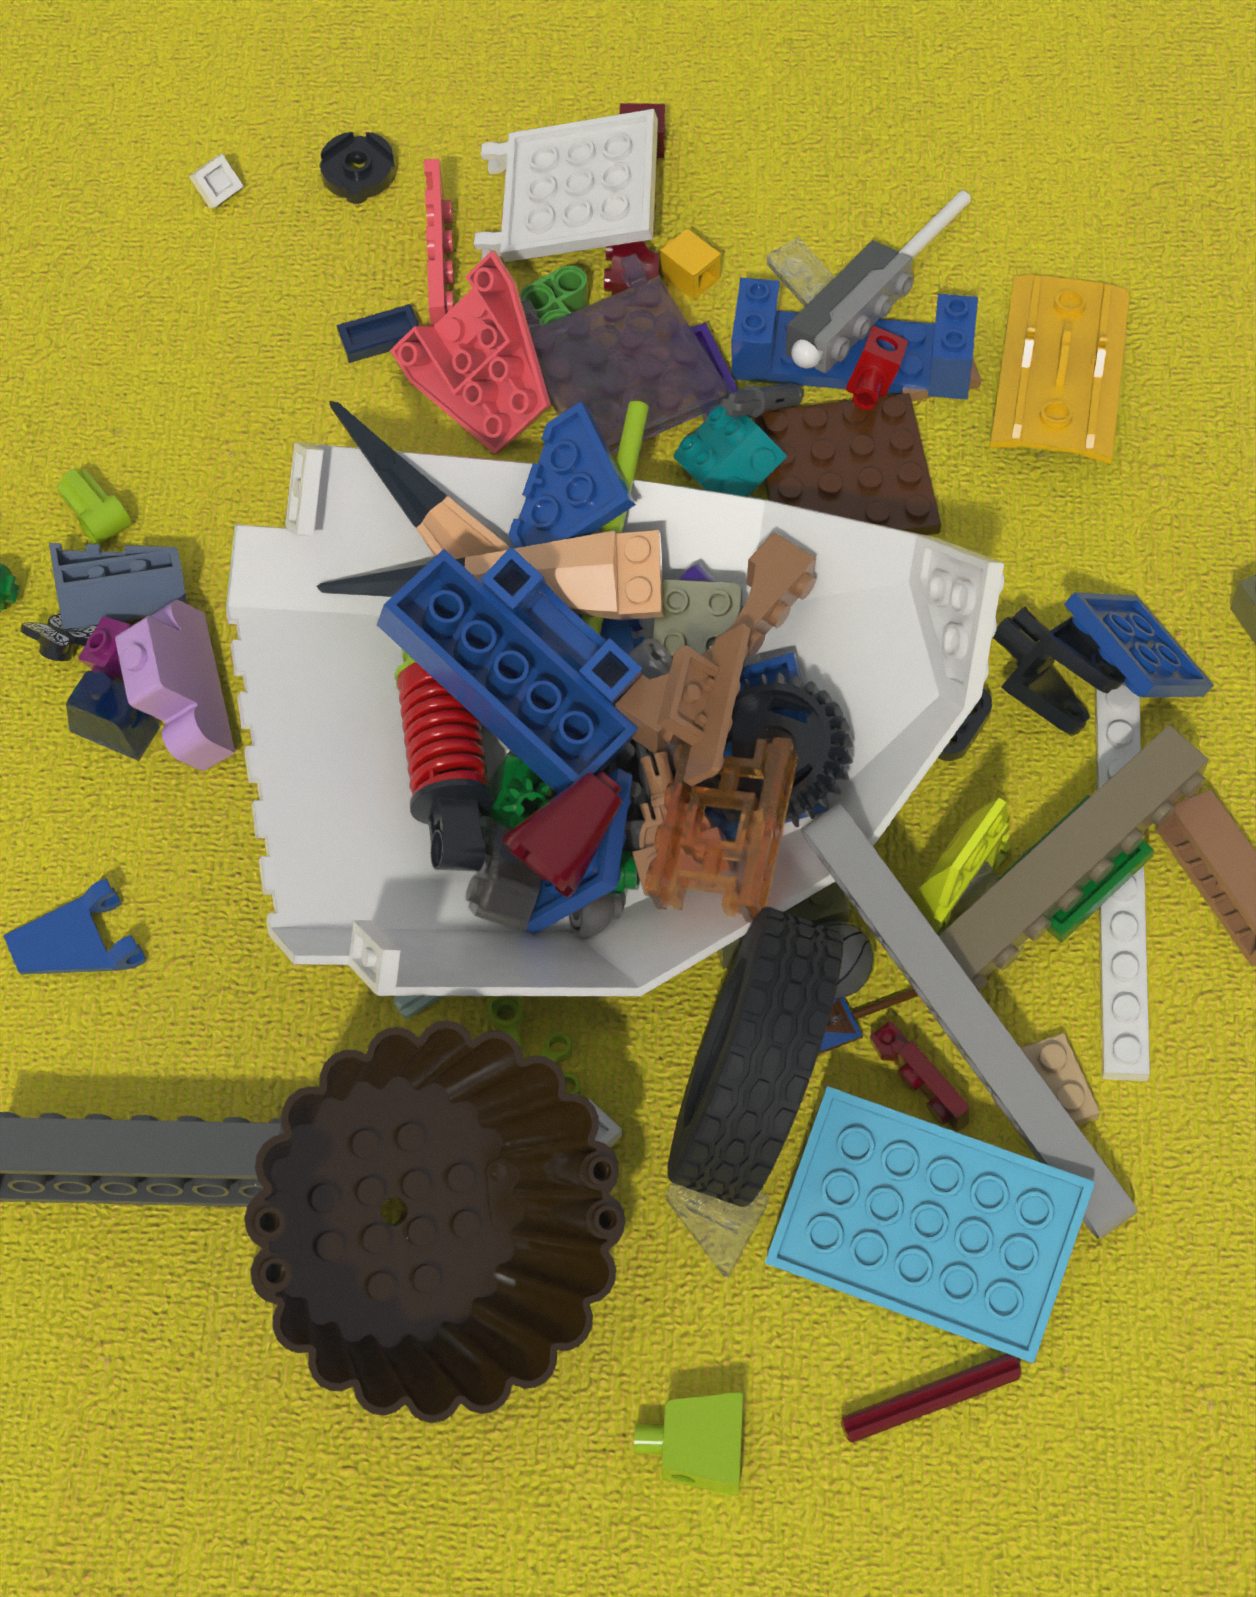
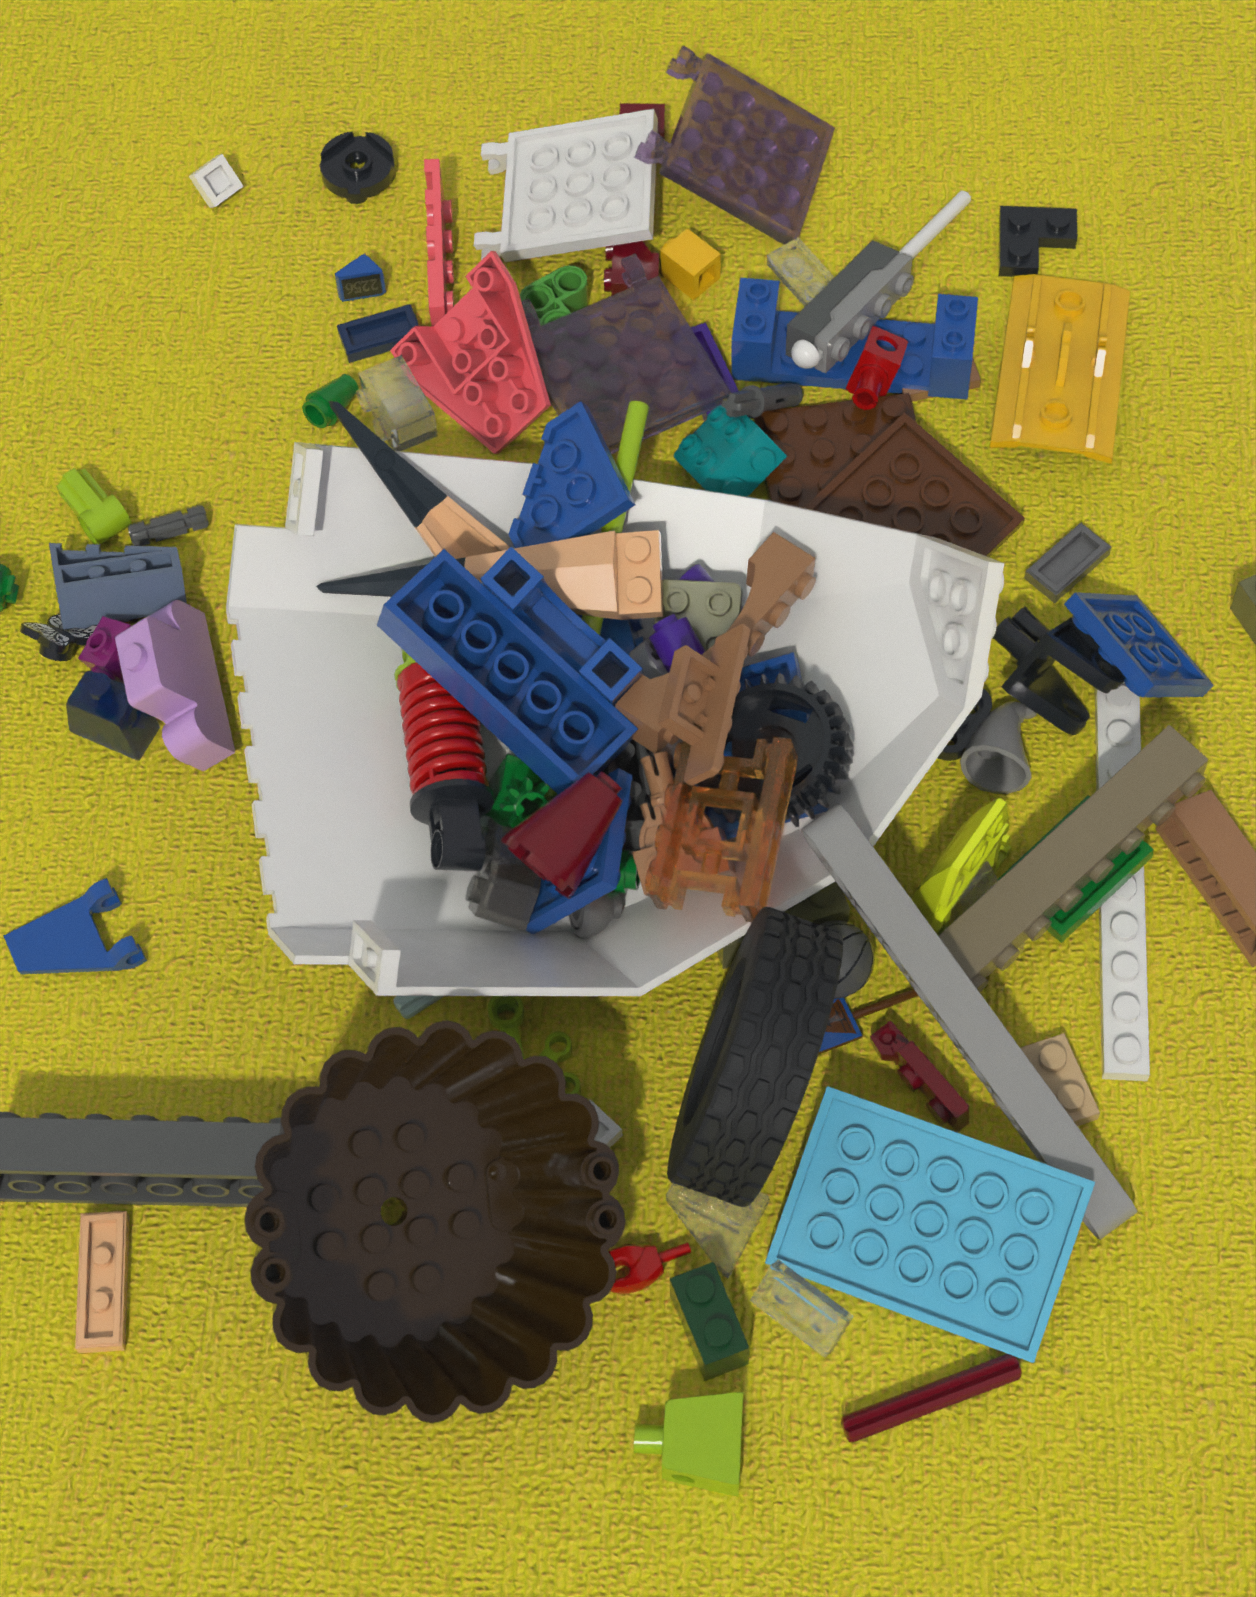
(102, 1282): none -> light nougat tile
(168, 525): none -> dark grey axle
(317, 405): none -> green cone
(360, 280): none -> slope
(397, 404): none -> clear brick
(644, 1264): none -> red hand
(671, 635): none -> dark purple brick
(709, 1321): none -> dark green brick
(742, 147): none -> plate
(801, 1308): none -> clear plate
(920, 488): none -> reddish brown plate
(996, 752): none -> light grey hat
(1027, 229): none -> black plate
(1067, 562): none -> flat silver tile

